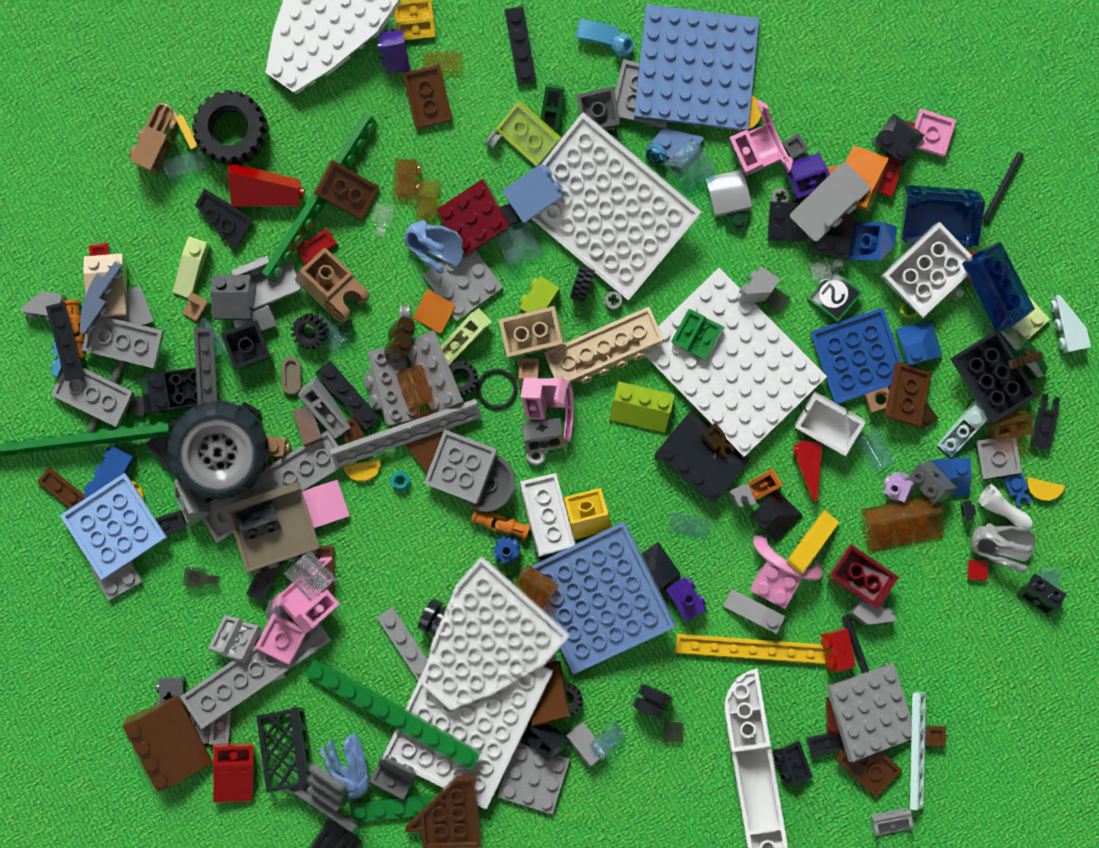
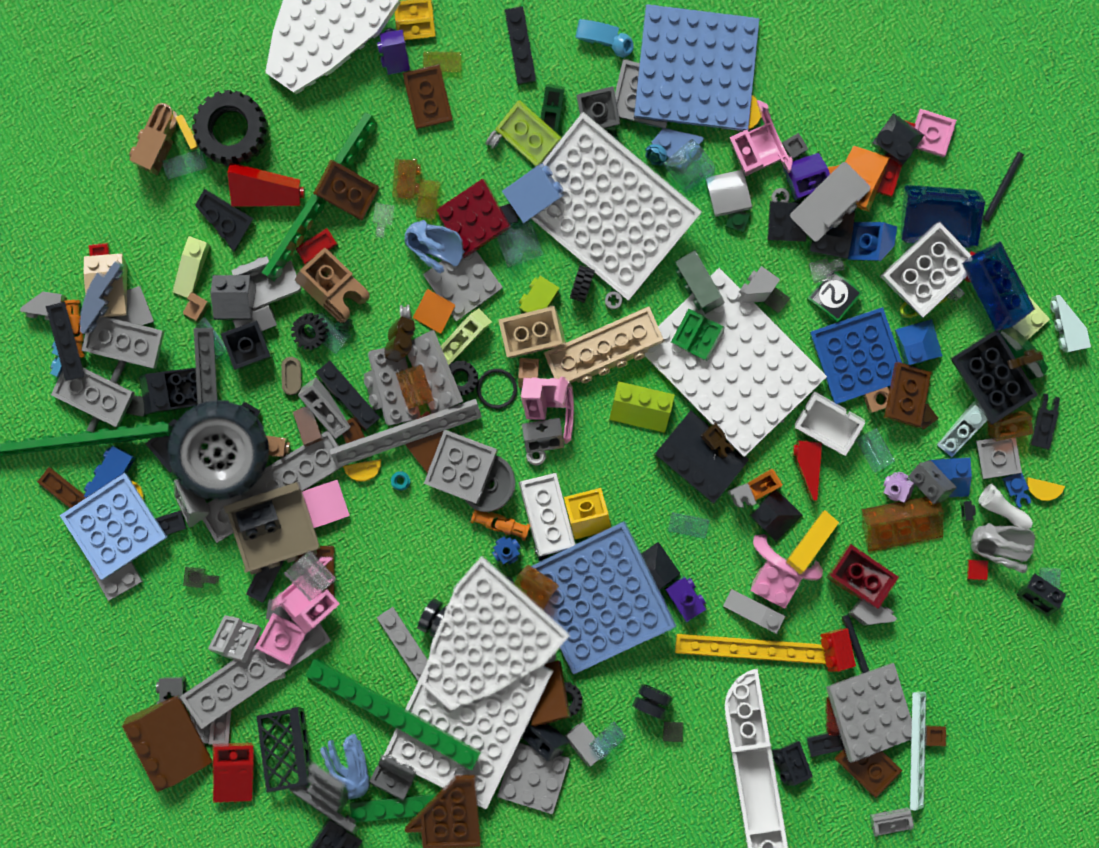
(699, 282): none -> brick

